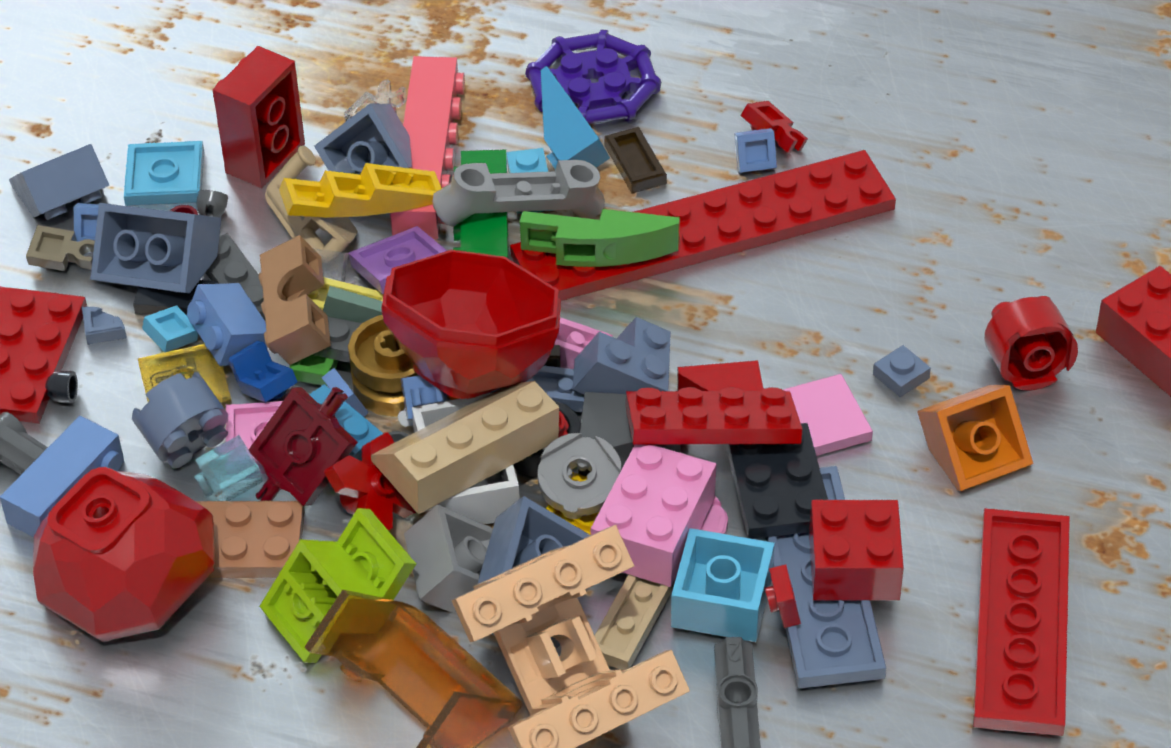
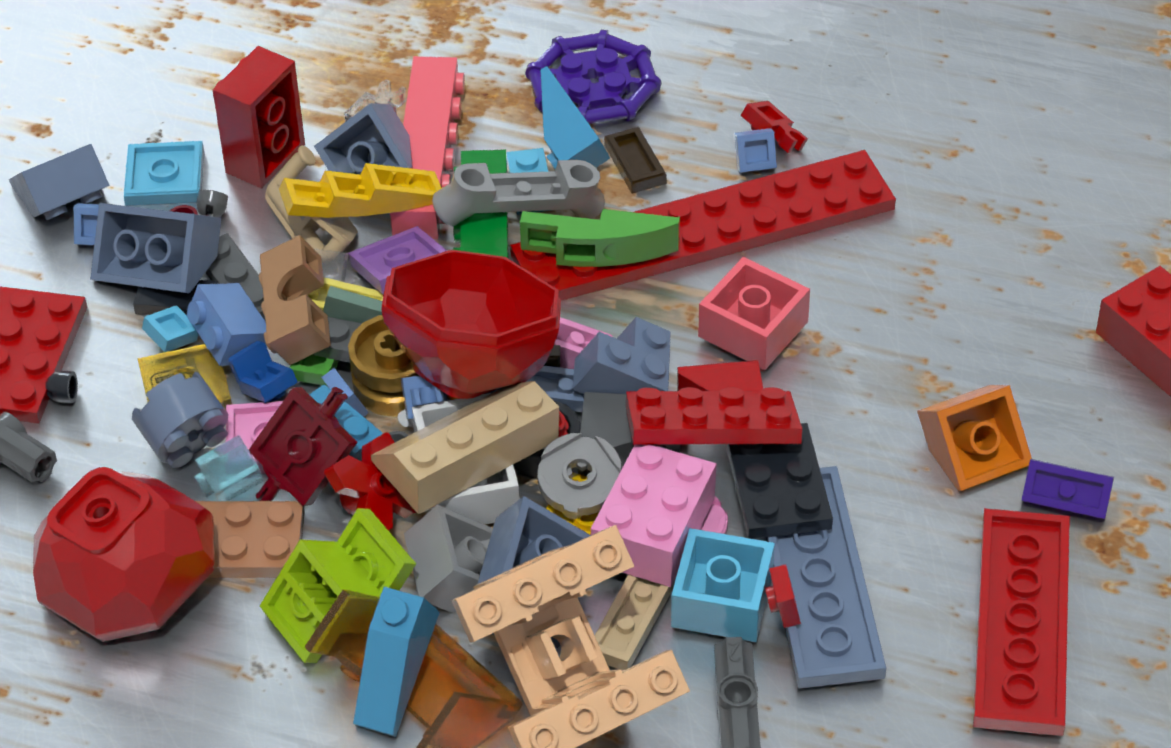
(57, 247): dark tan plate -> none
(57, 470): medium blue brick -> none
(102, 326): sand blue tile -> none
(393, 659): none -> dark azure slope
(754, 312): none -> coral brick
(831, 414): bright pink tile -> none
(856, 550): red brick -> none
(901, 371): sand blue plate -> none
(1030, 342): red brick -> none
(1067, 488): none -> dark purple plate

